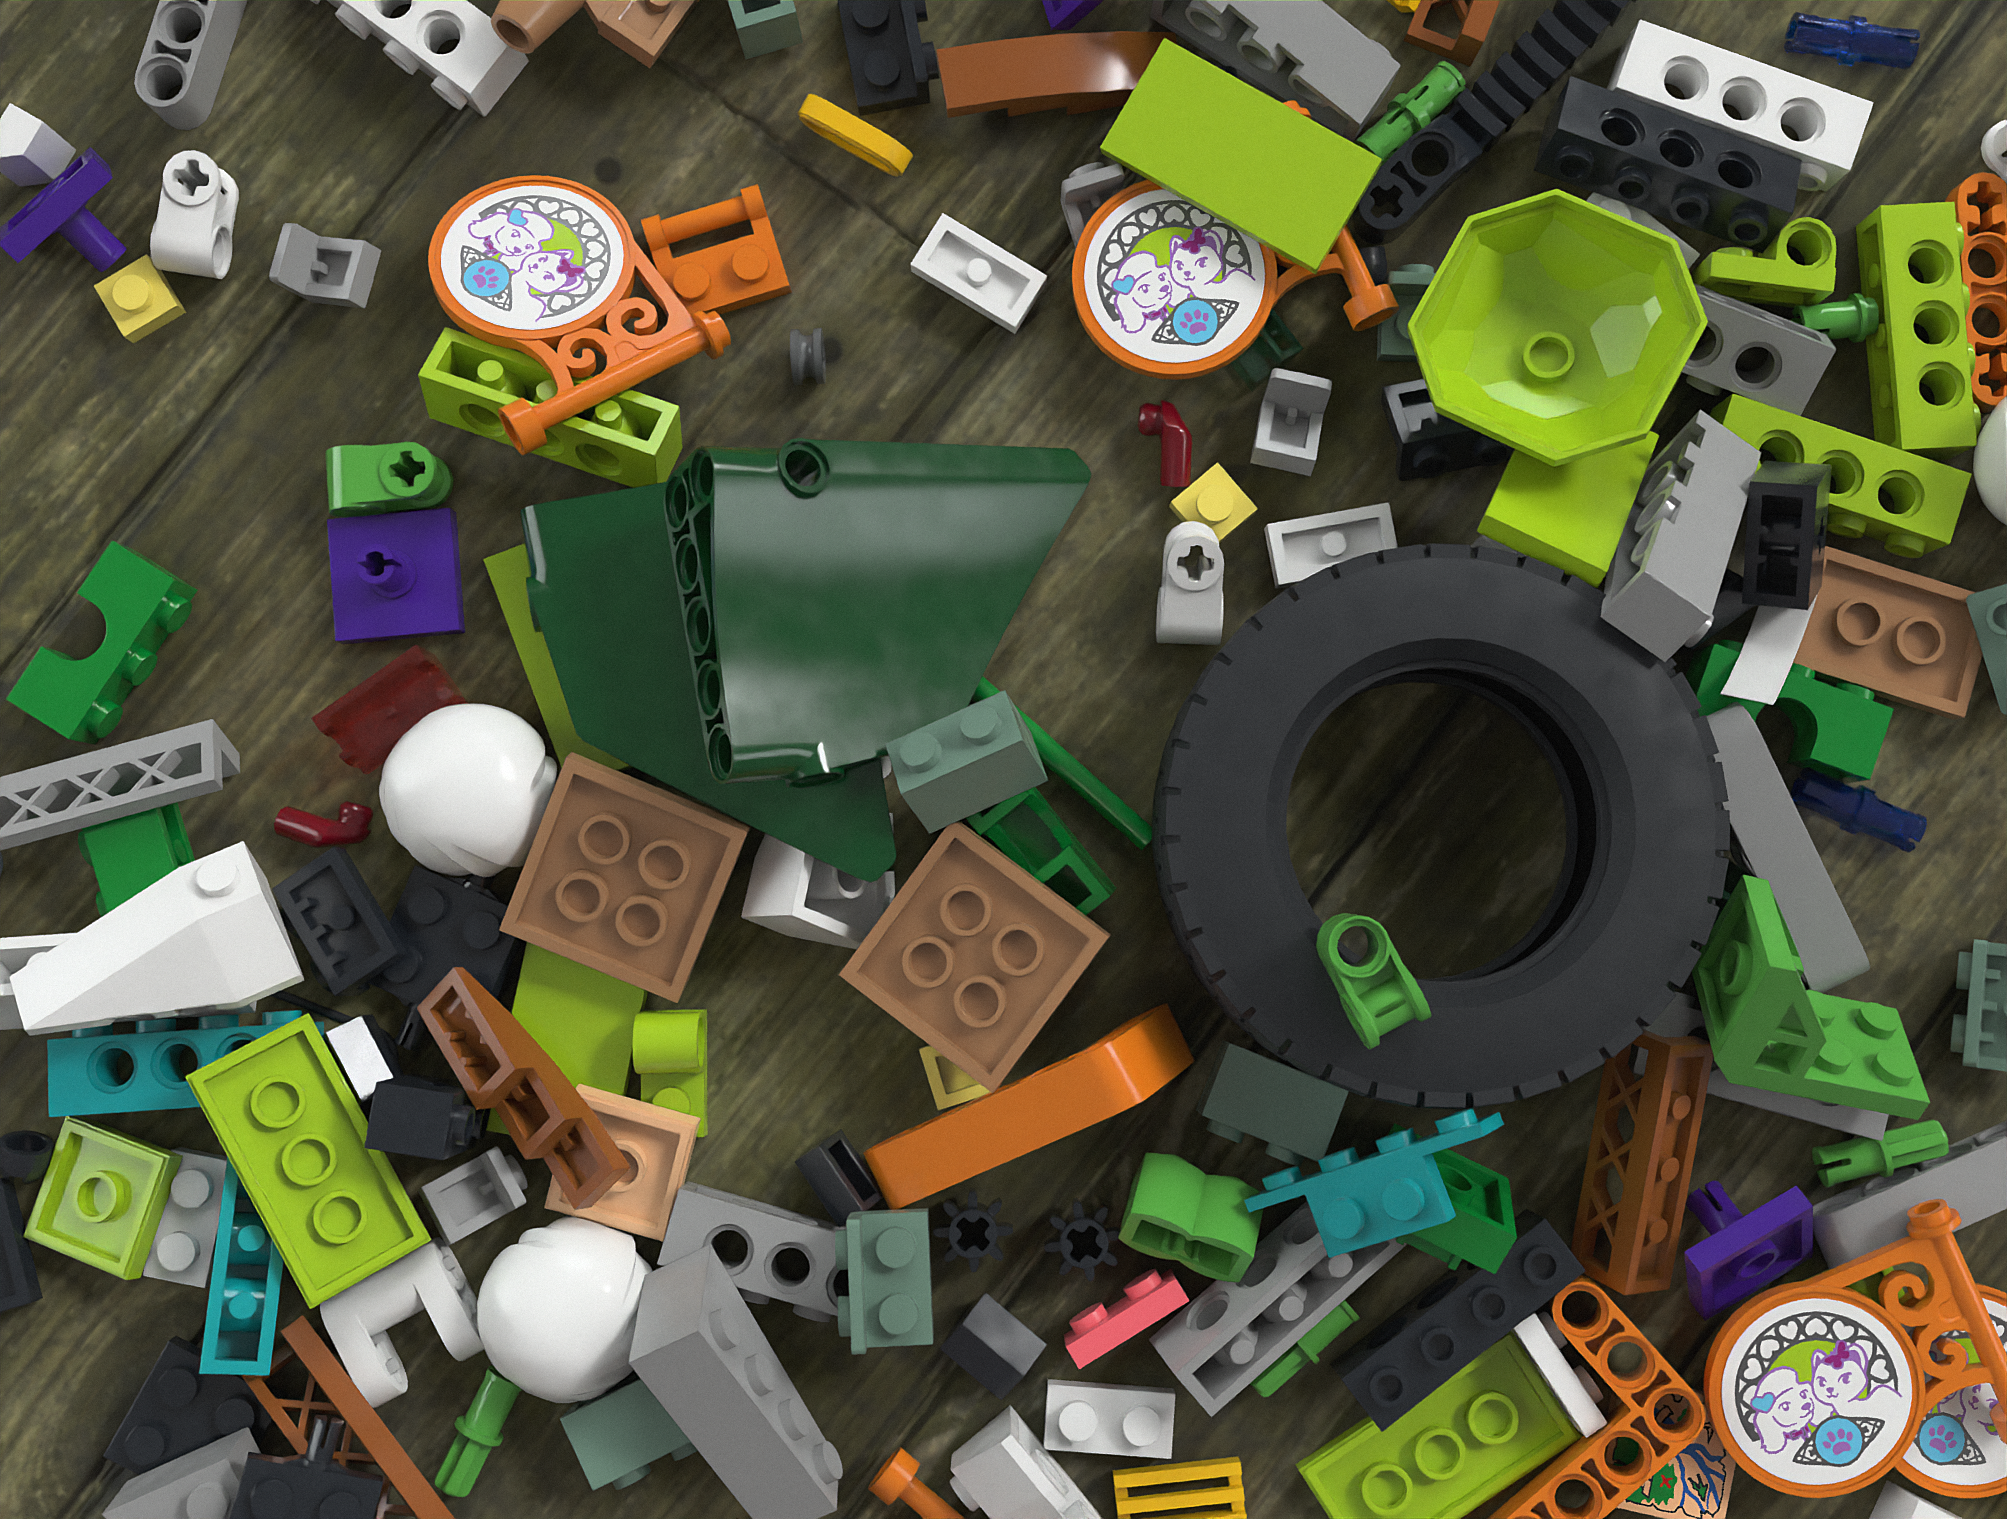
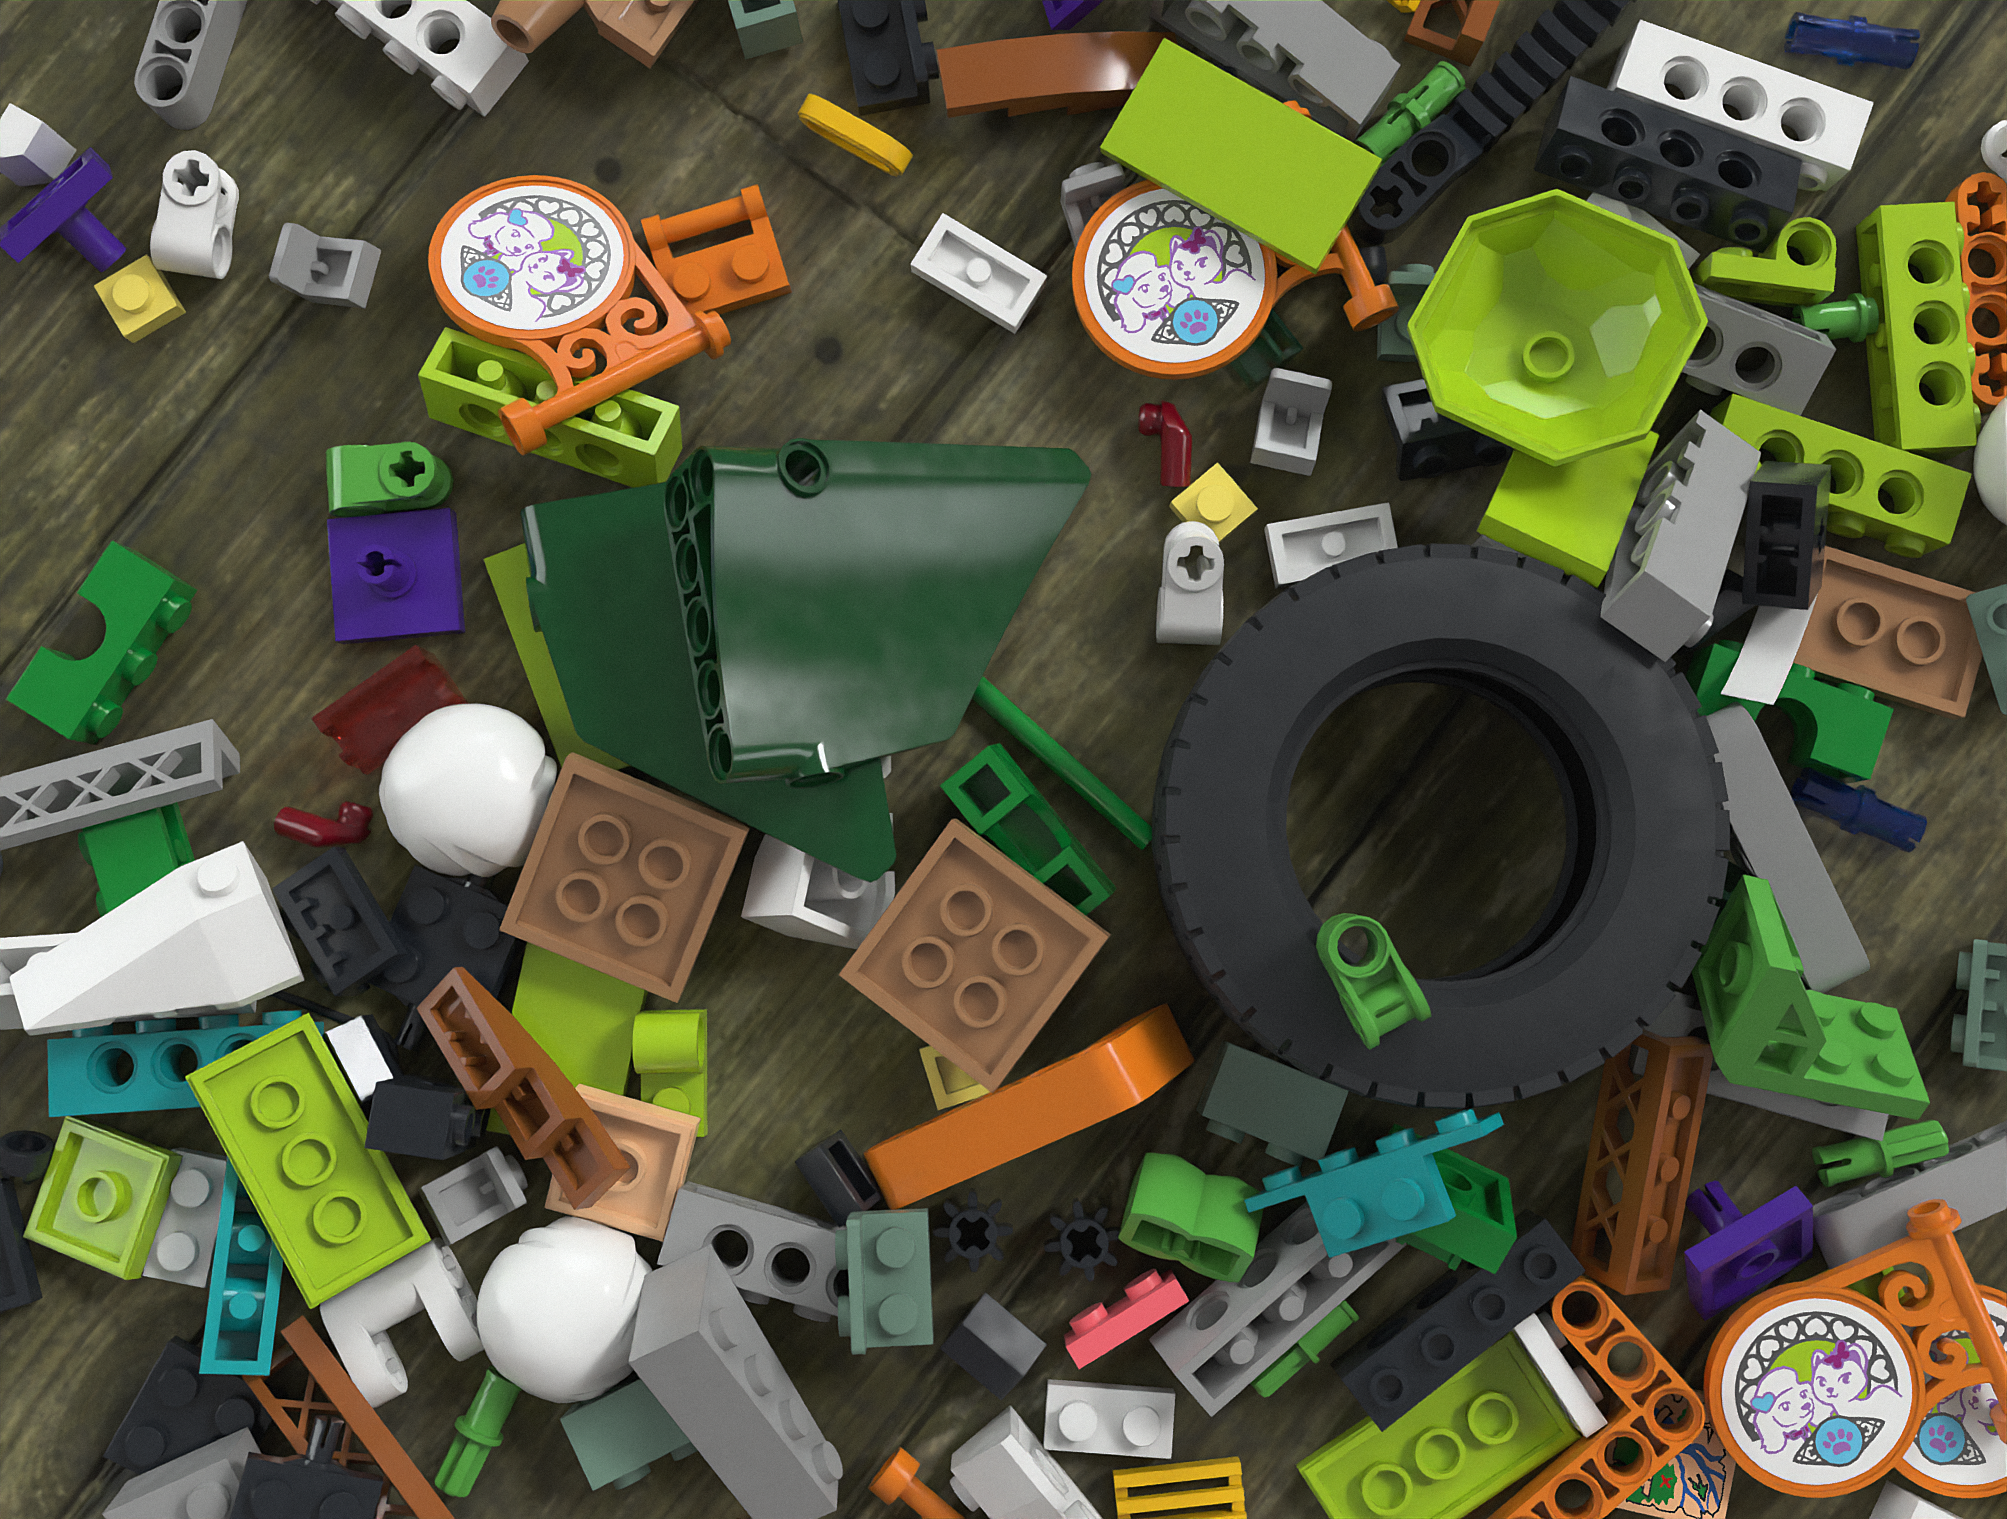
(807, 356): dark grey bush -> none
(966, 762): sand green brick -> none

